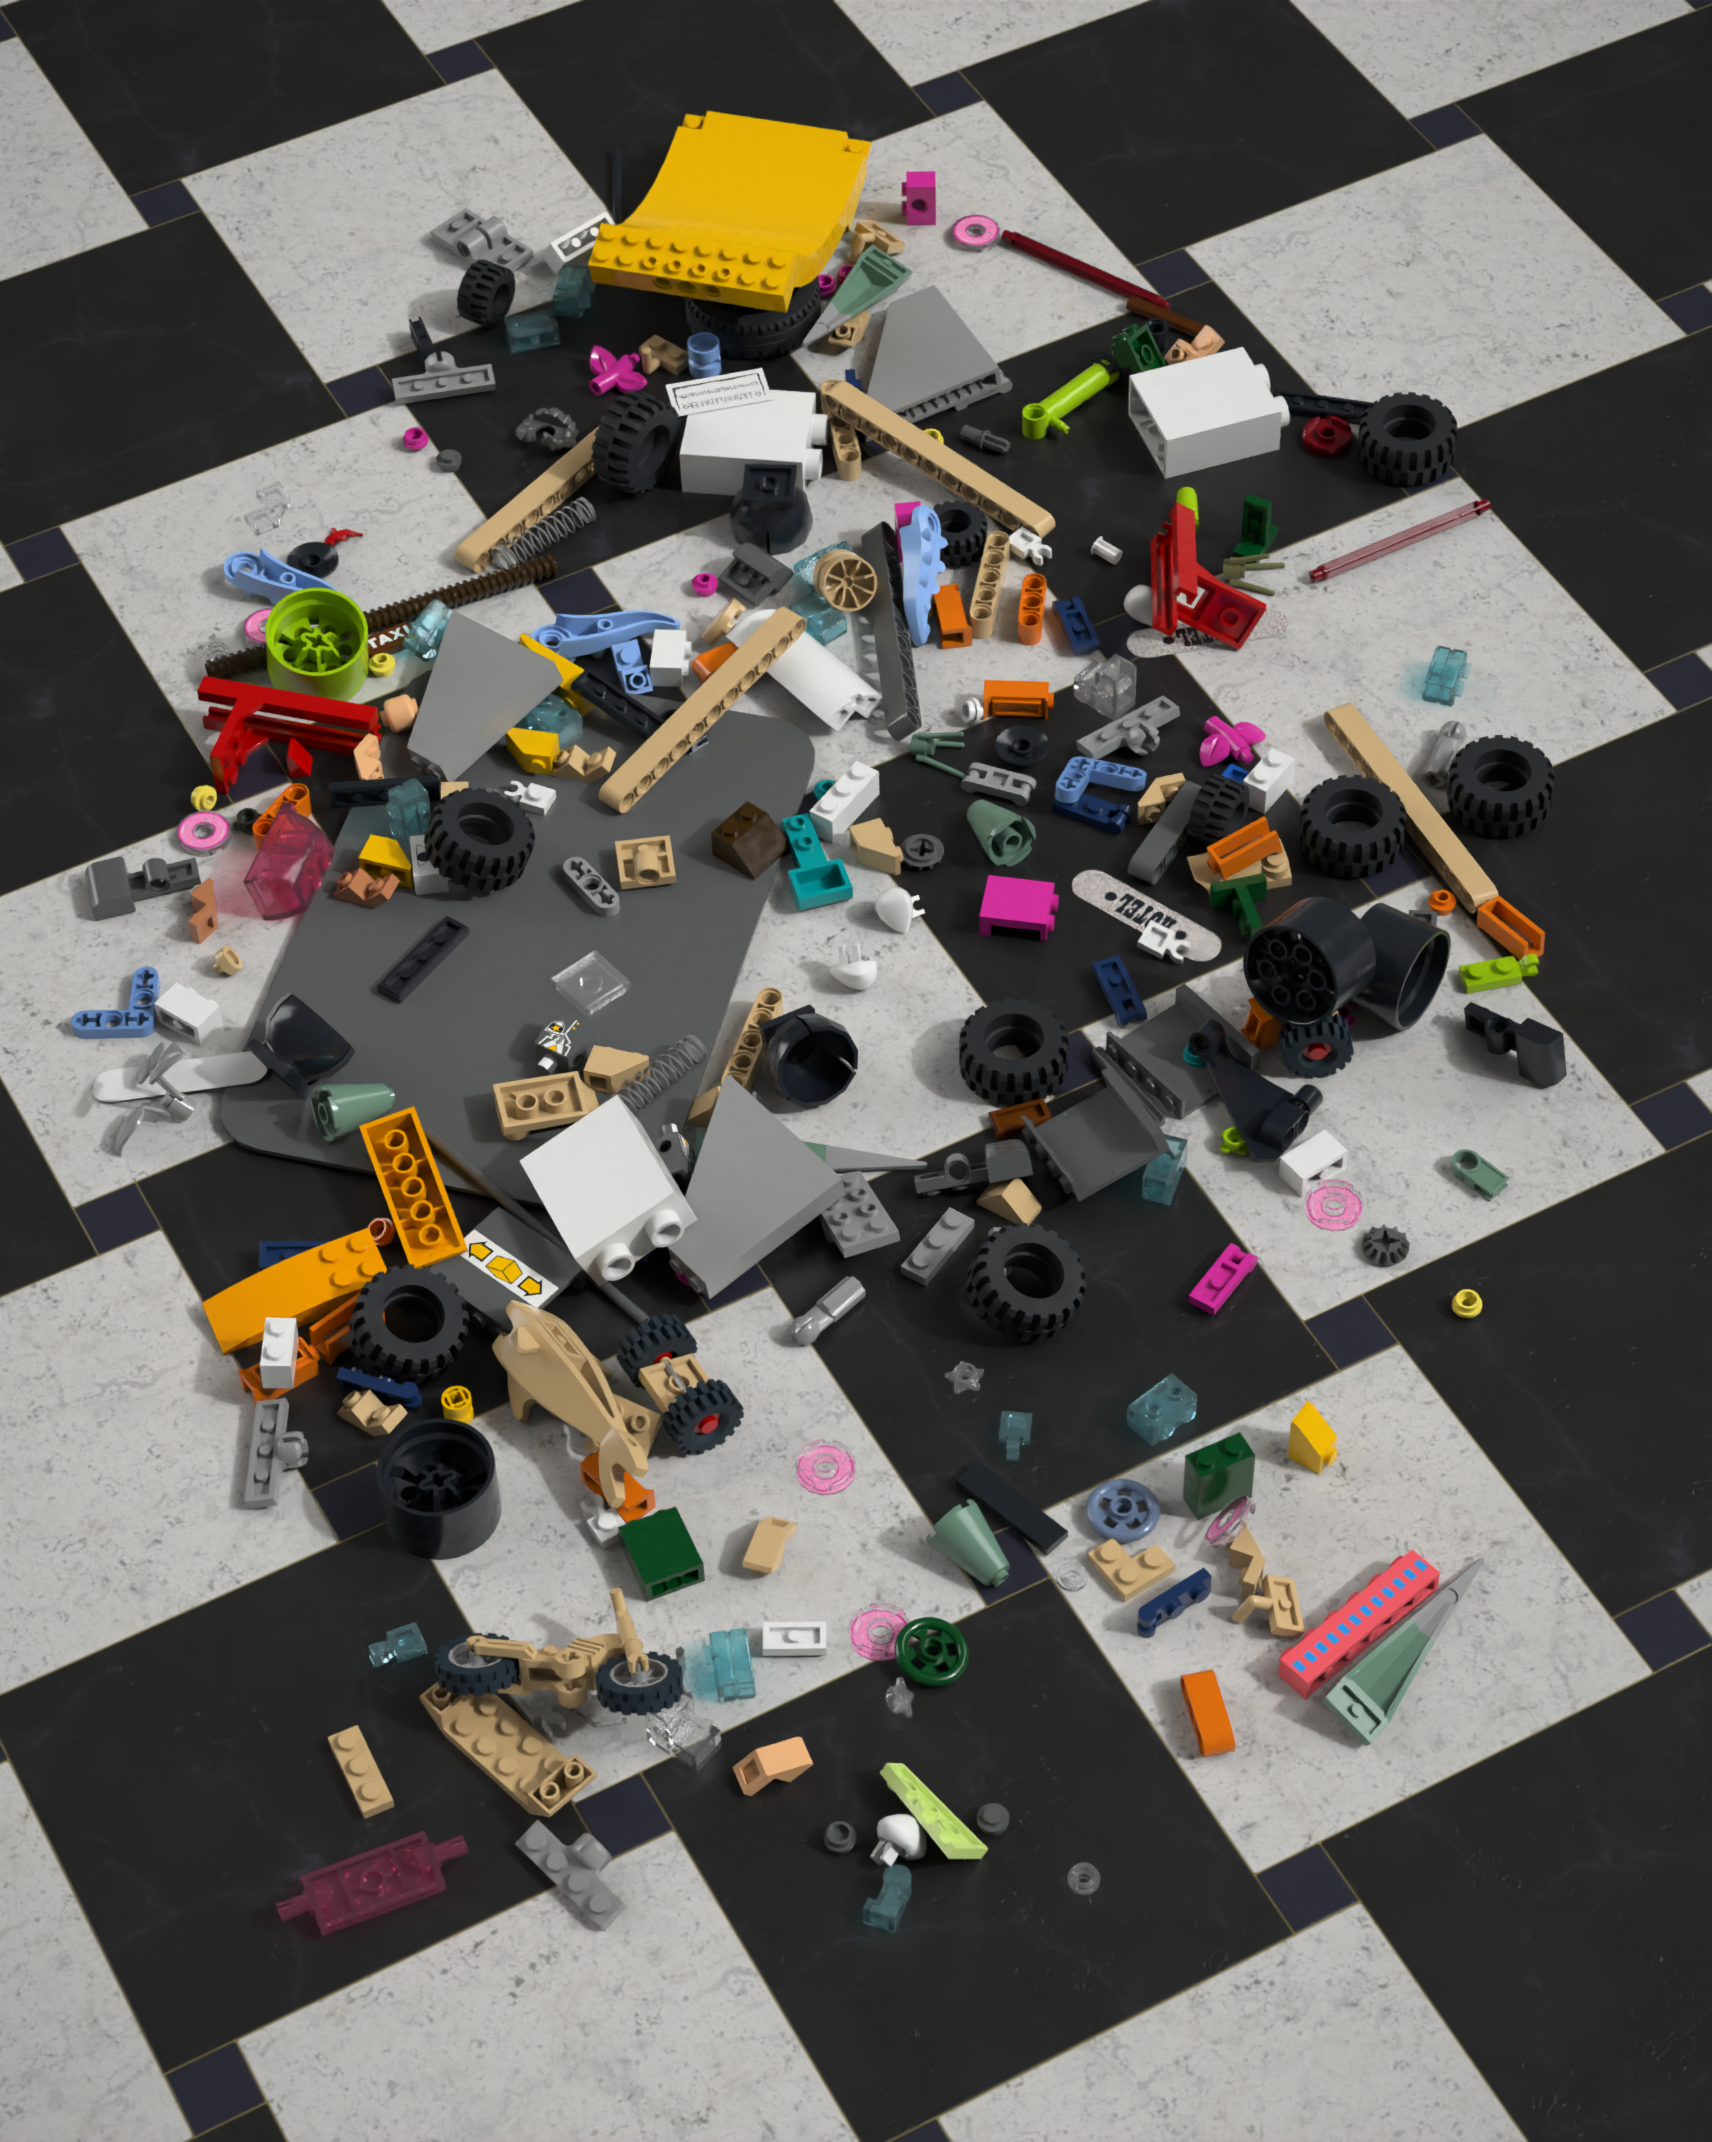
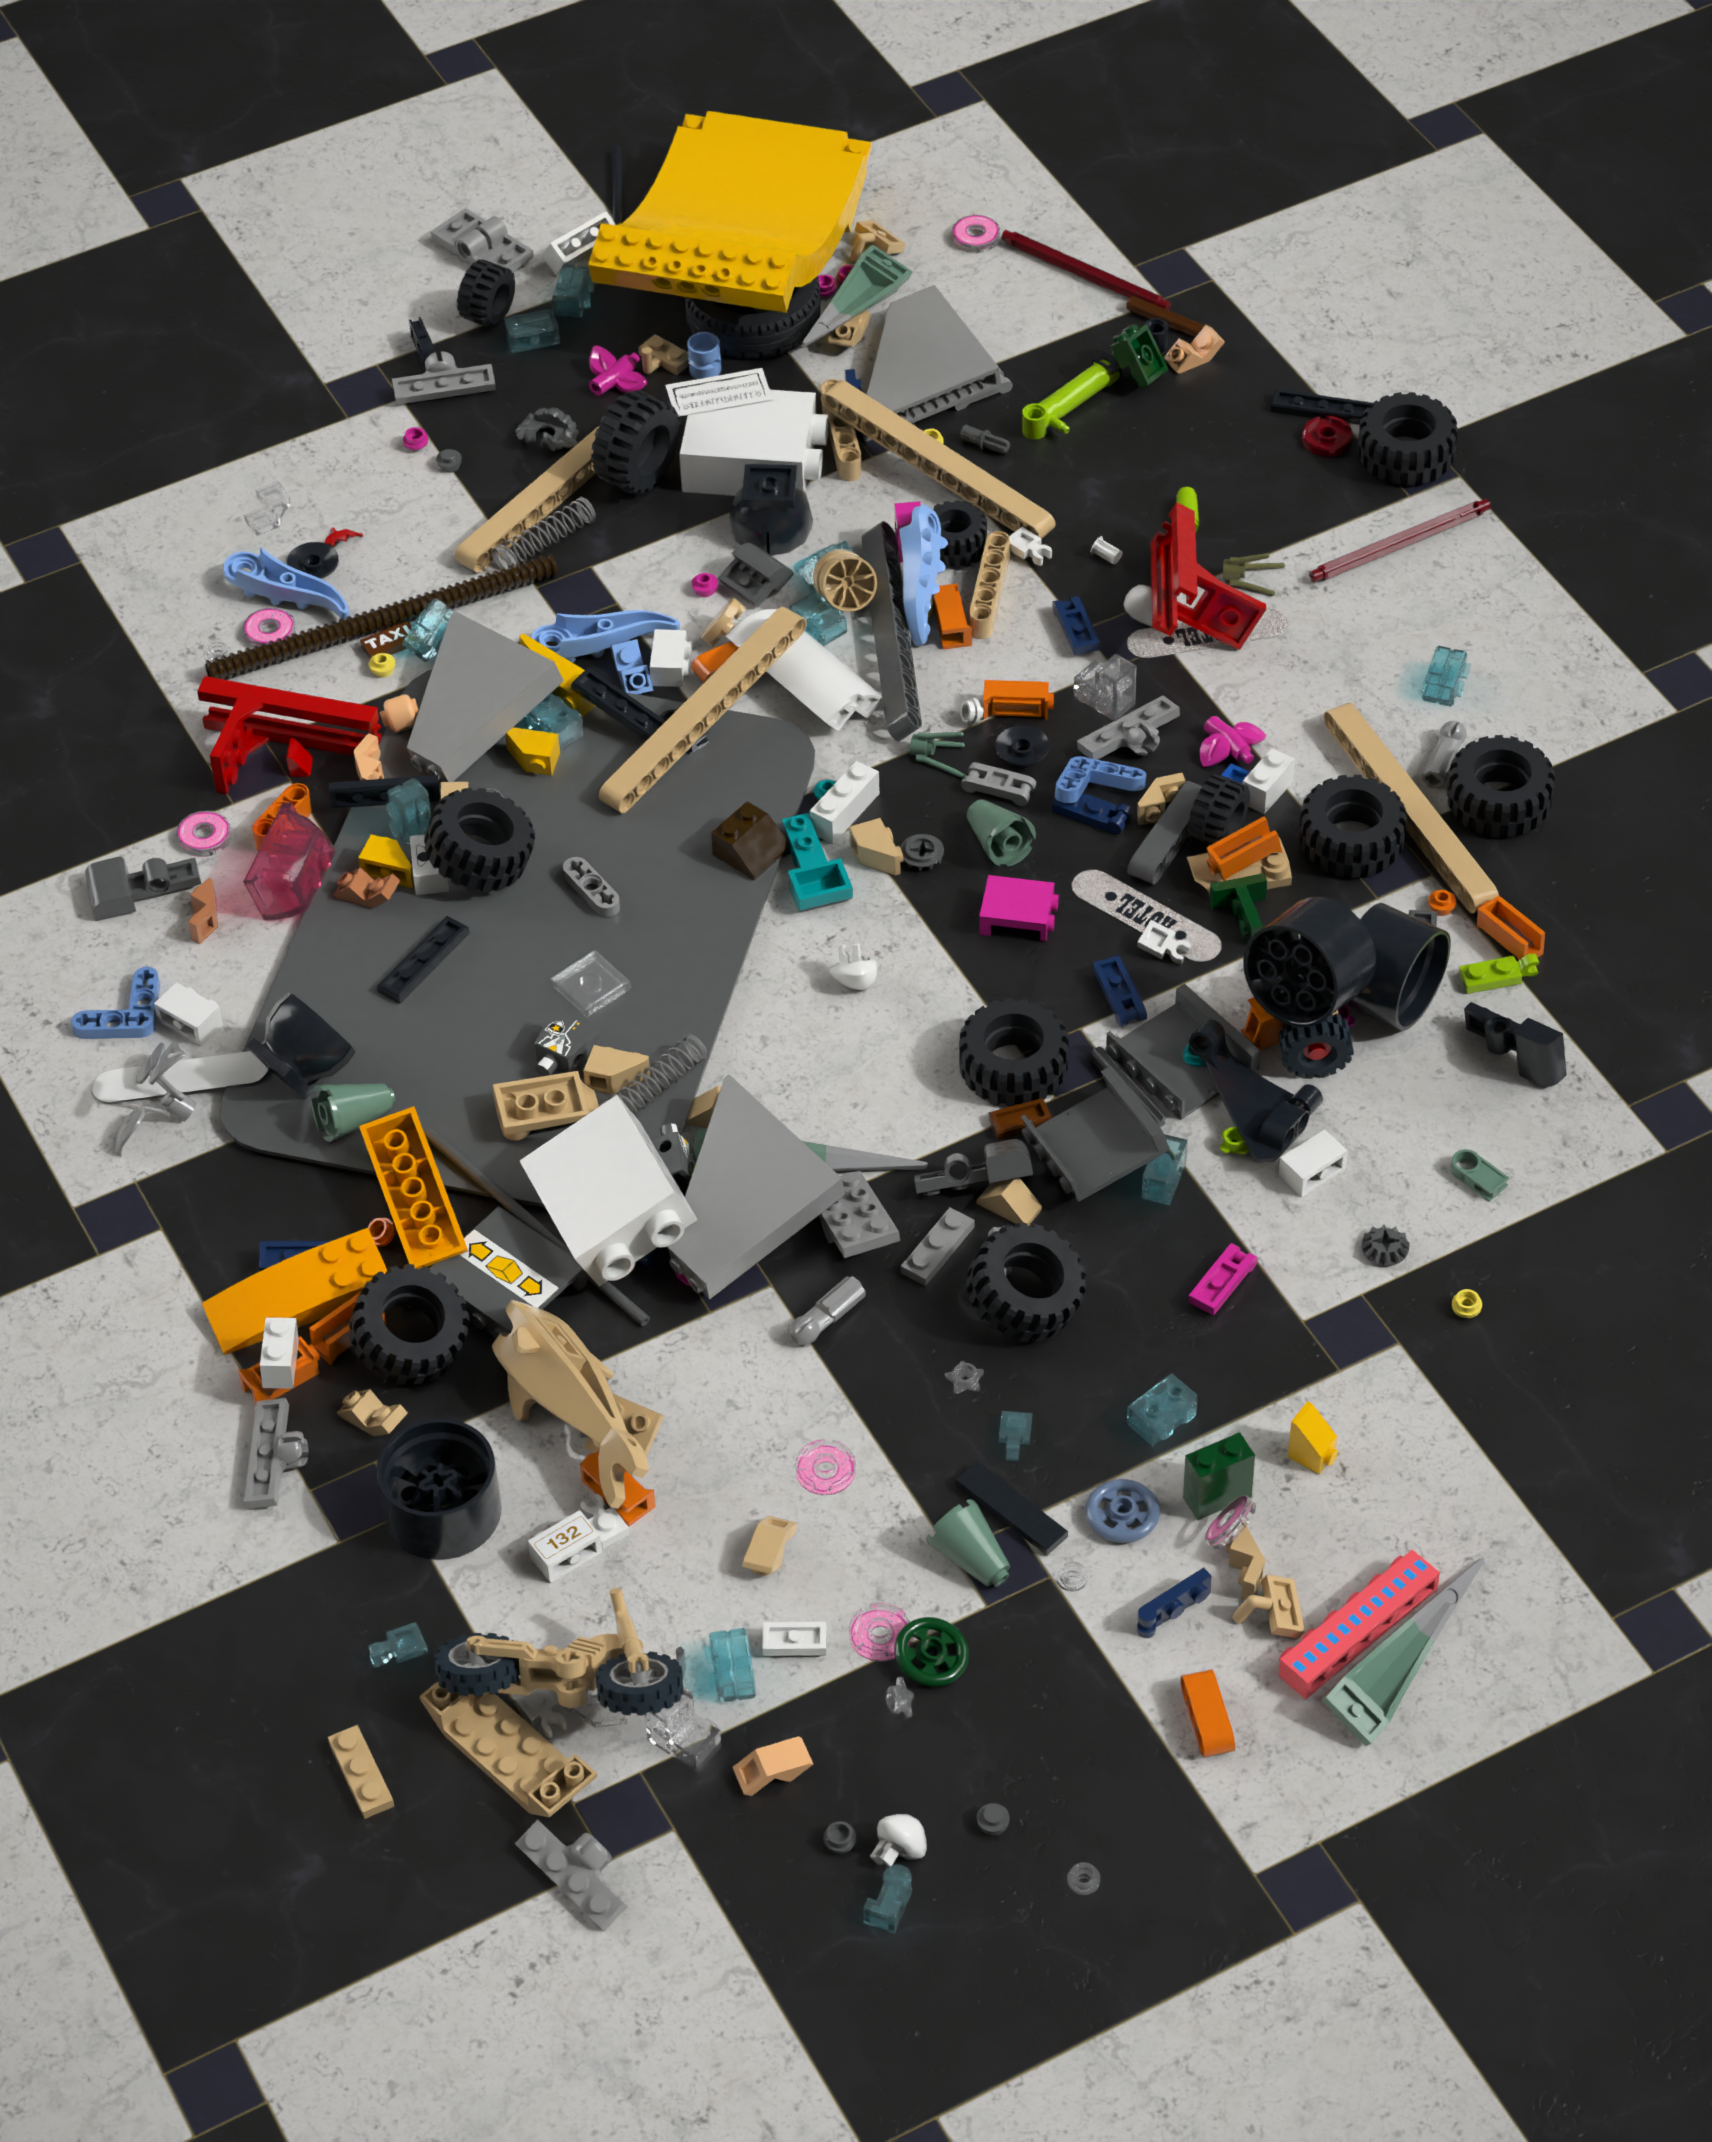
(204, 798): light yellow plate -> none
(227, 961): tan tile -> none
(245, 820): pearl dark grey plate -> none
(337, 618): lime wheel -> none
(373, 1882): clear pink plate -> none
(383, 1387): dark blue plate -> none
(457, 1404): yellow wheel -> none
(532, 799): white plate -> none
(564, 1546): none -> white brick
(579, 766): tan slope -> none
(645, 862): tan plate -> none
(661, 1553): dark green brick -> none
(693, 1405): black plate -> none
(749, 1051): tan beam -> none
(806, 1056): black plate -> none
(896, 908): white piece -> none
(921, 198): dark pink brick -> none
(932, 1814): yellowish green wing -> none
(1032, 609): orange beam -> none
(1129, 1575): tan plate -> none
(1206, 412): white brick -> none
(1256, 528): dark green bracket -> none
(1333, 1218): clear tile -> none

